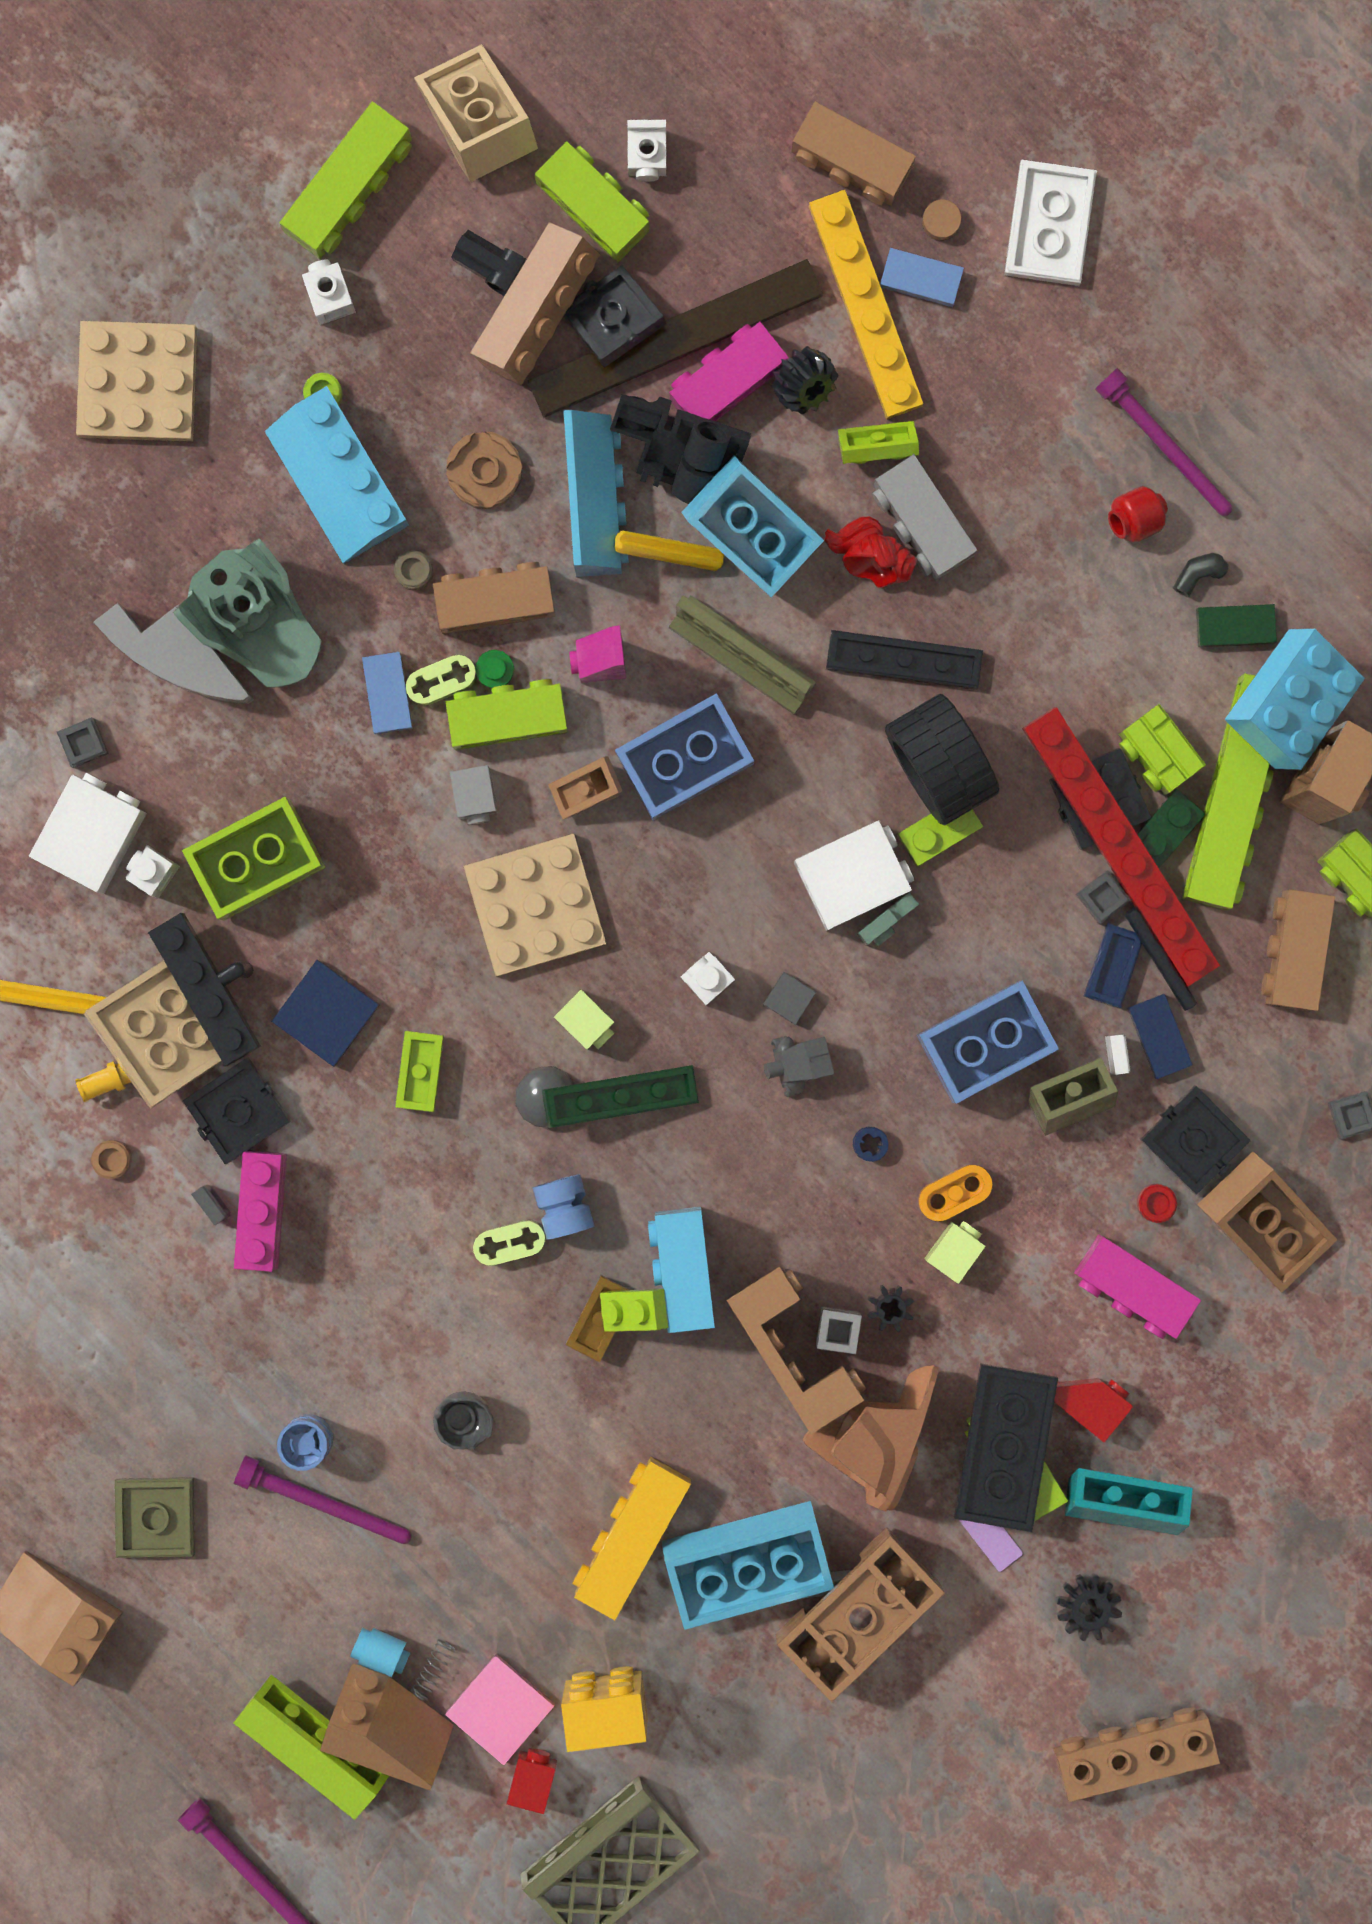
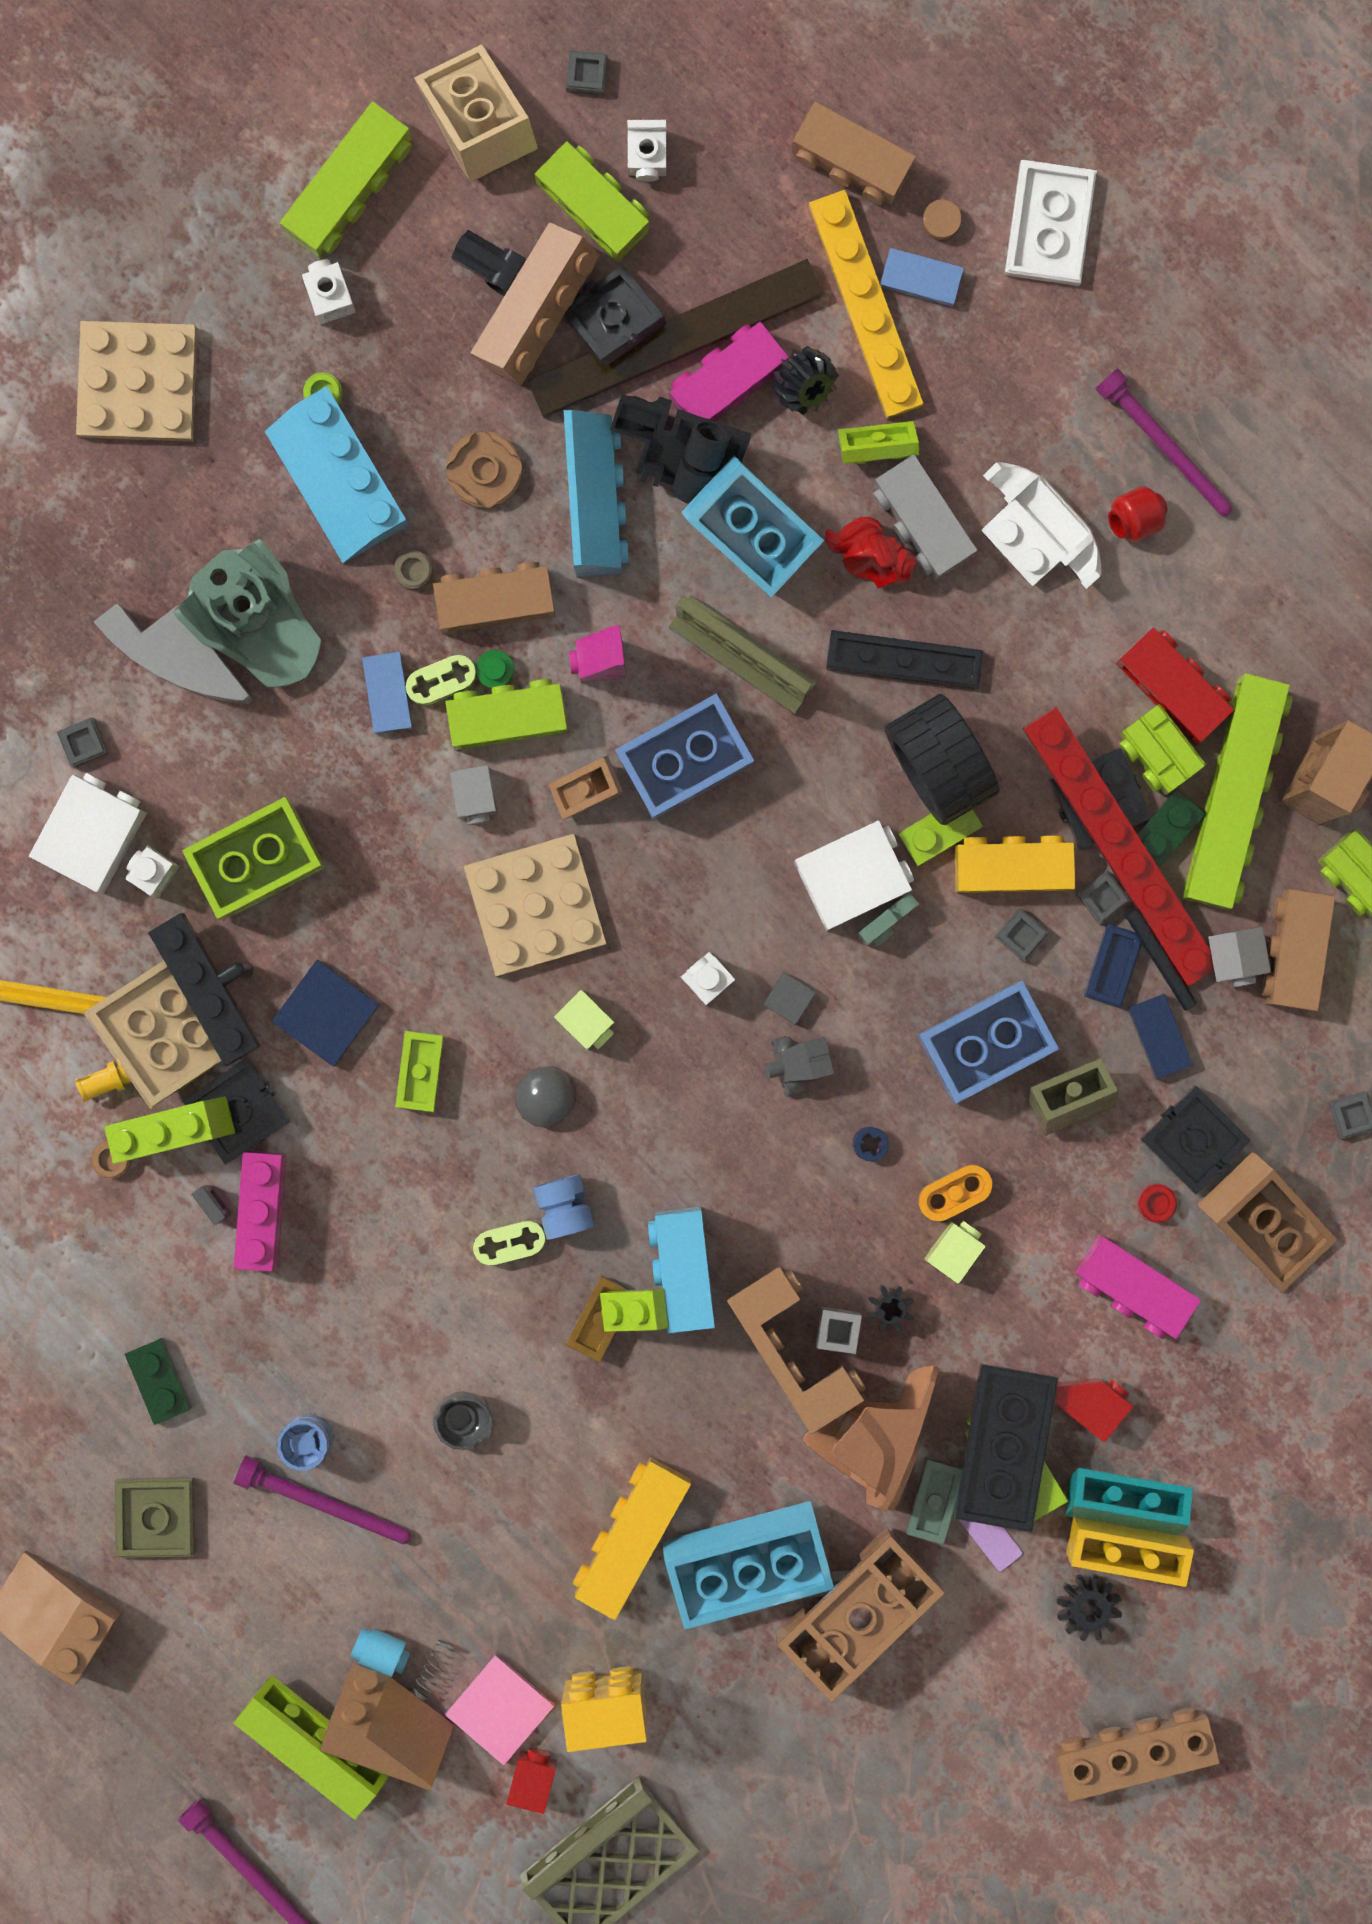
(158, 1381): none -> dark green plate
(169, 1129): none -> lime brick
(586, 72): none -> dark grey tile
(620, 1096): dark green tile -> none
(668, 550): yellow axle -> none
(934, 1501): none -> sand green plate
(1014, 865): none -> yellow brick
(1021, 935): none -> dark grey tile
(1040, 527): none -> white plate
(1117, 1054): white tile -> none
(1130, 1552): none -> yellow brick
(1175, 685): none -> red brick
(1200, 567): pearl dark grey arm -> none
(1236, 625): dark green tile -> none
(1239, 956): none -> light grey brick
(1294, 699): medium azure brick -> none

